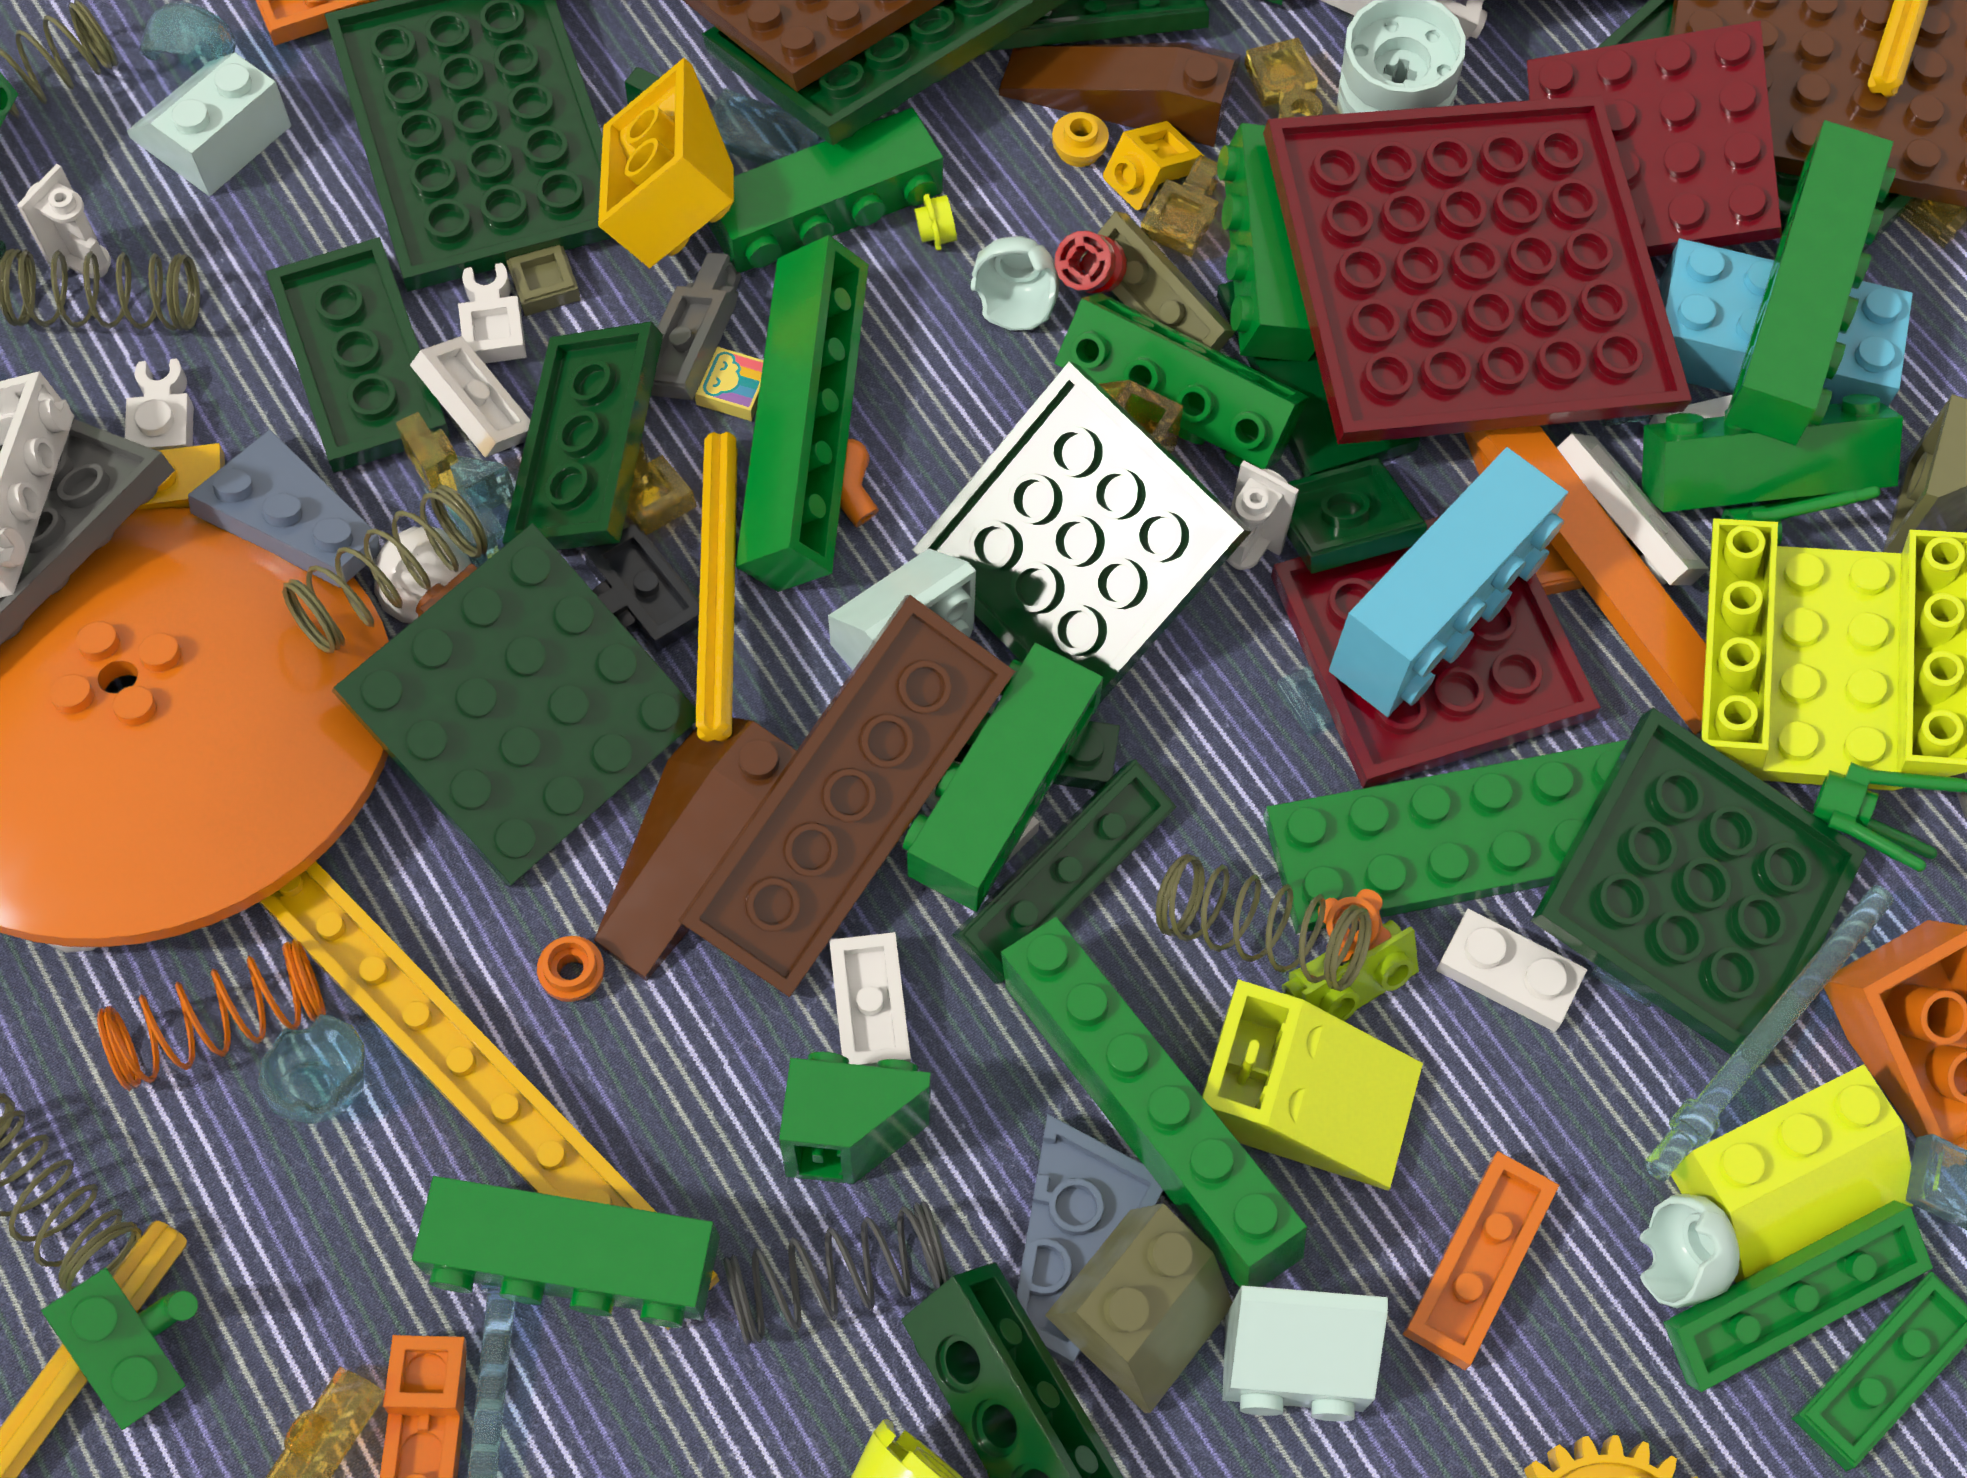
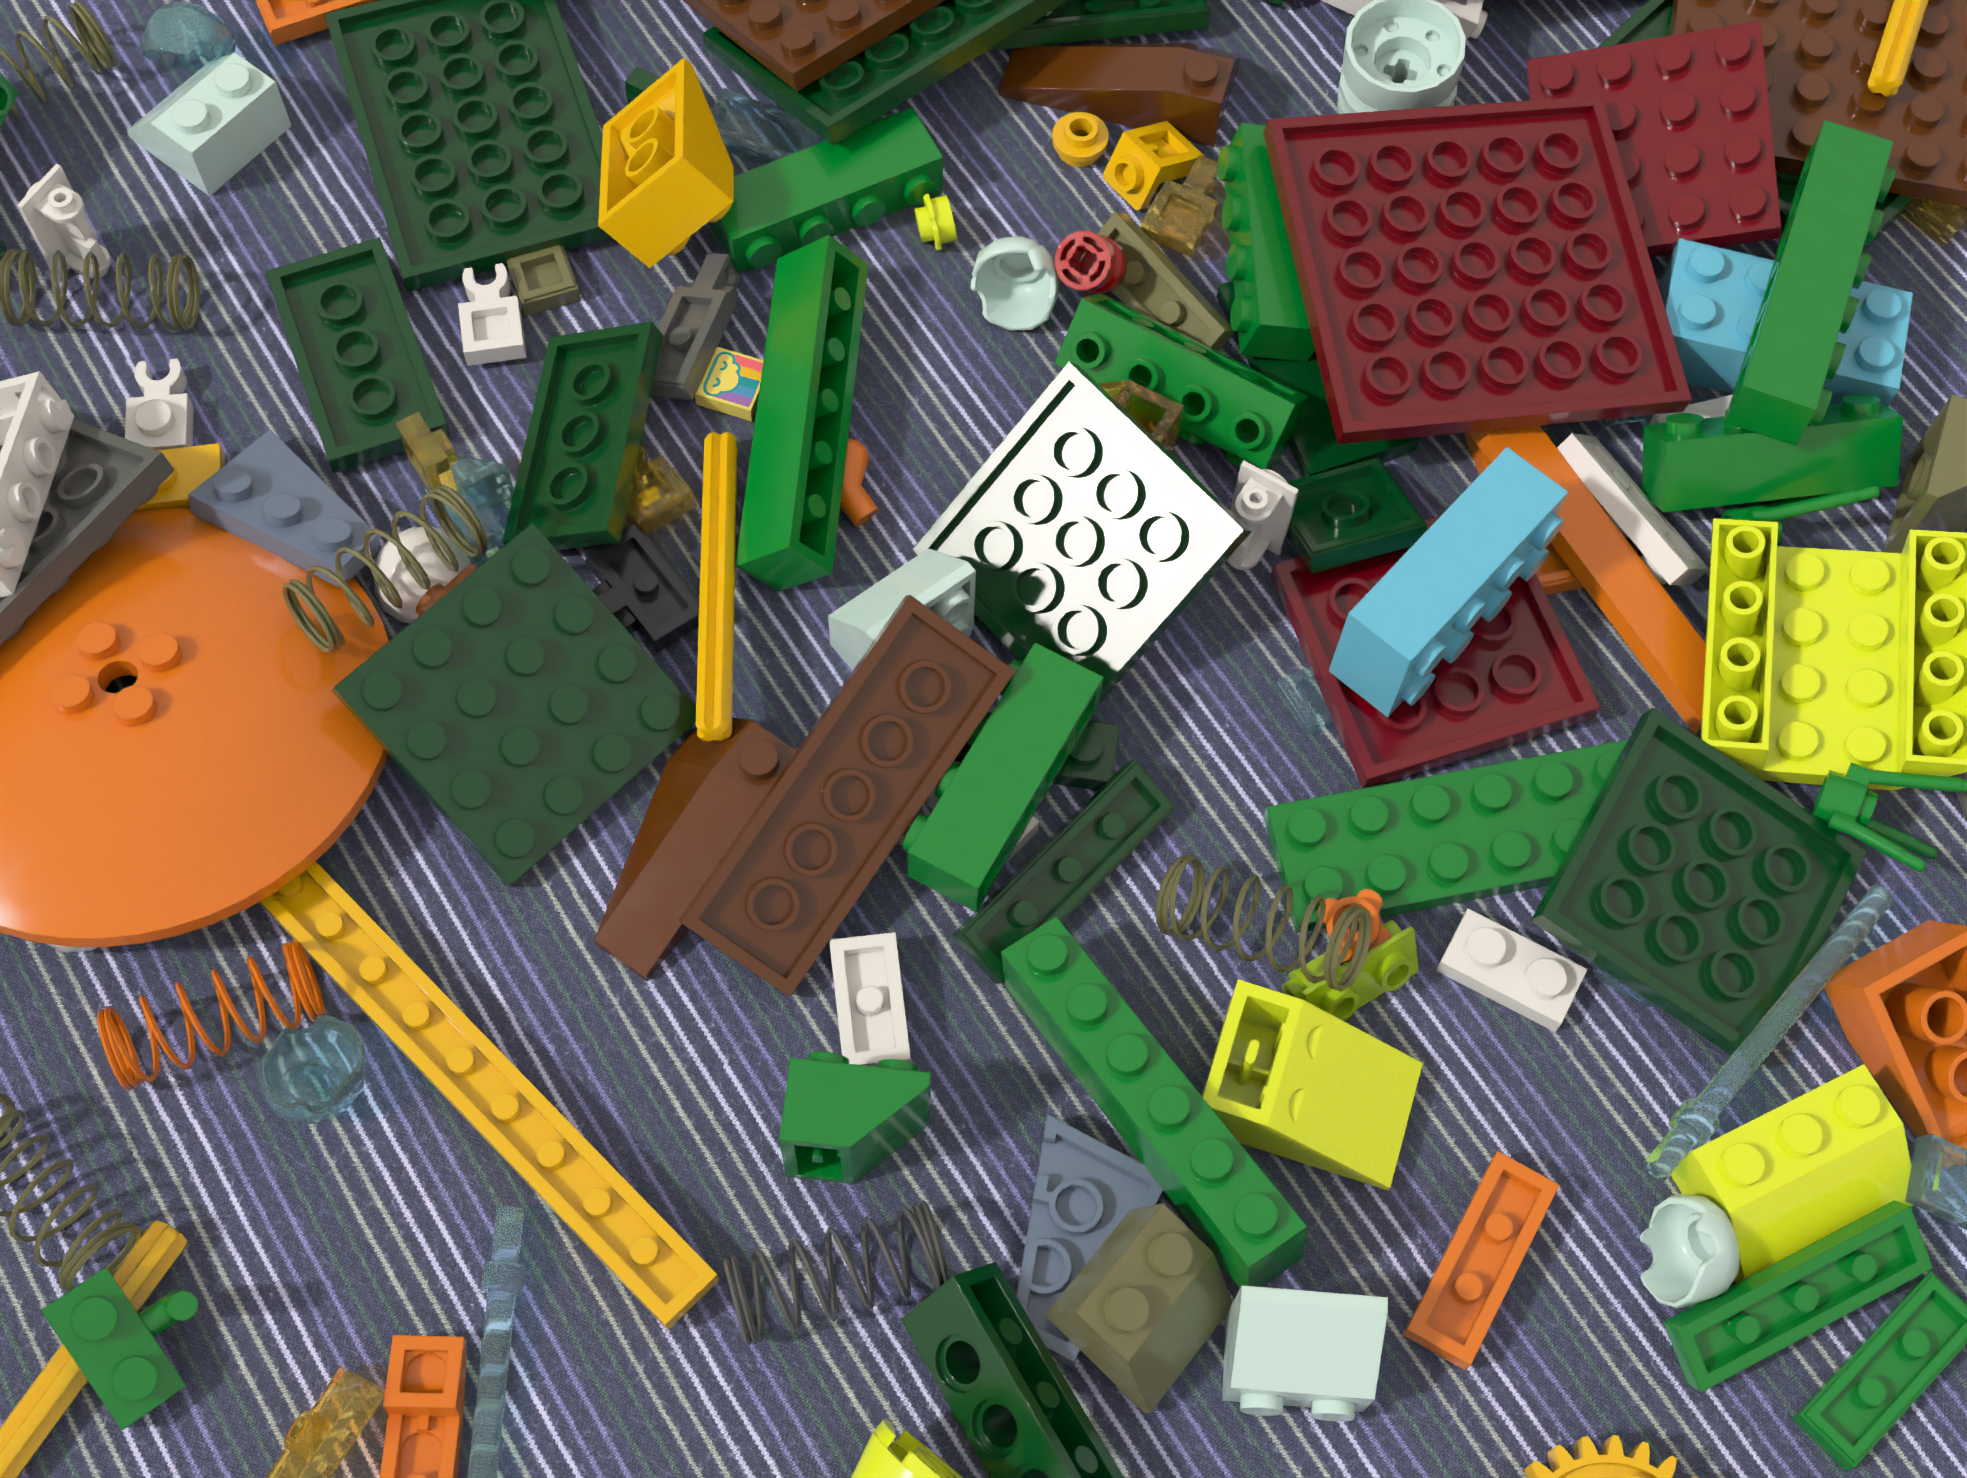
(472, 396): white plate -> none
(564, 951): orange plate -> none
(566, 1250): green brick -> none
(1284, 77): clear yellow plate -> none

